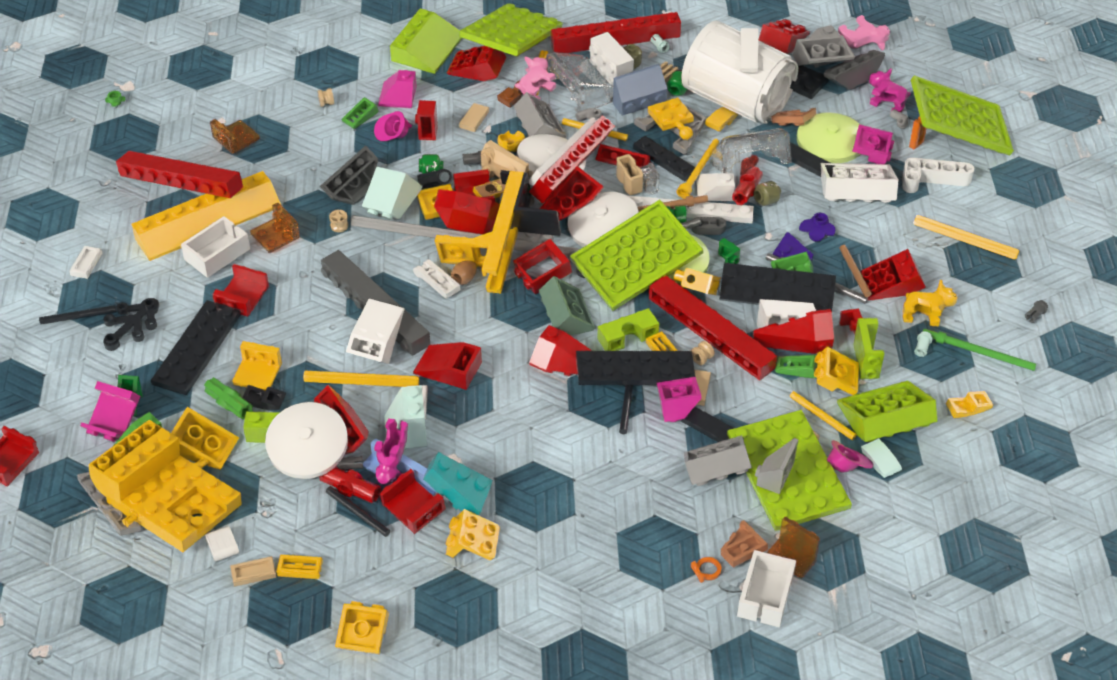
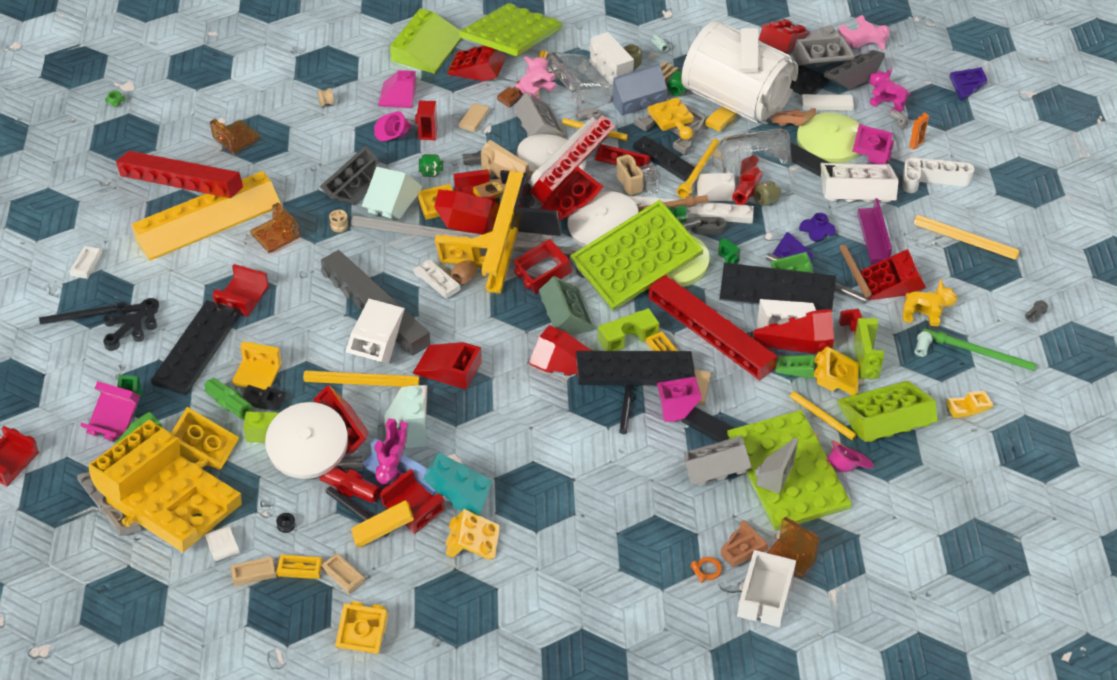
(215, 246): white piece -> none
(284, 517): none -> black bush
(343, 573): none -> tan tile
(357, 109): bright green slope -> none
(382, 524): none -> yellow tile
(432, 179): black piece -> none
(510, 141): yellow hair -> none
(623, 31): red brick -> none
(702, 353): tan wheel -> none
(703, 282): yellow torso -> none
(828, 102): none -> white tile
(875, 233): none -> magenta panel
(882, 458): light aqua slope -> none
(961, 115): lime plate -> none
(968, 81): none -> dark purple wing

